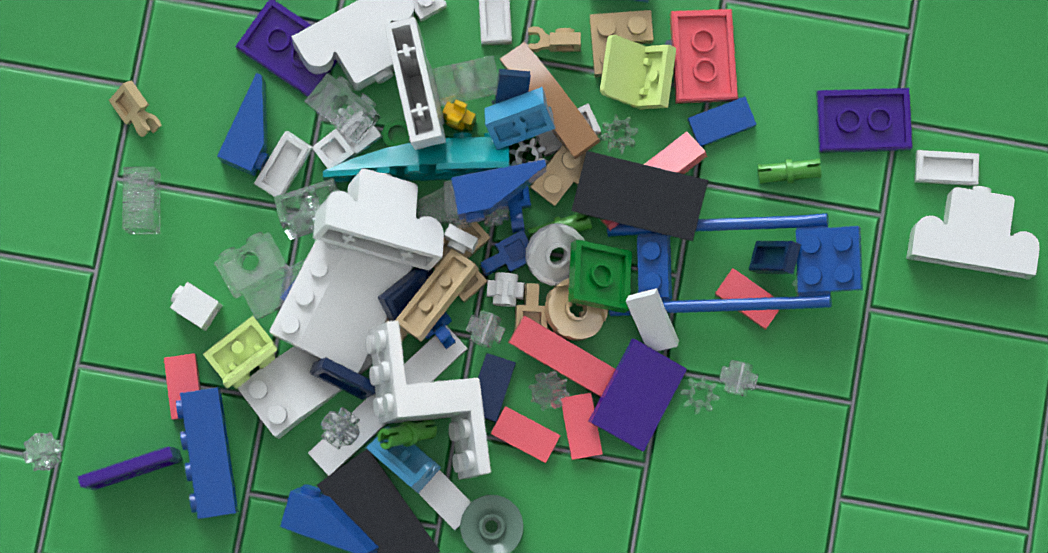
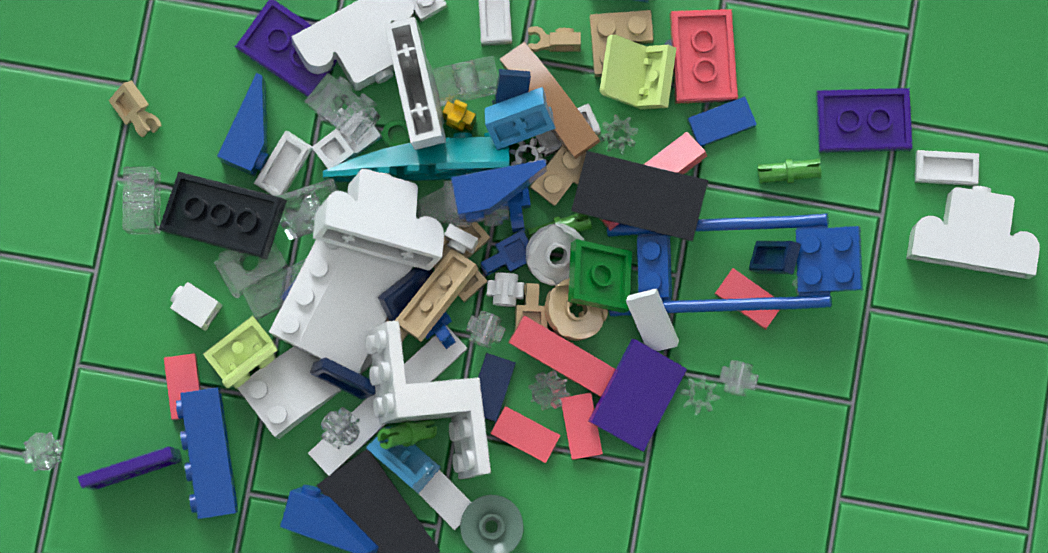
(222, 215): none -> black tile

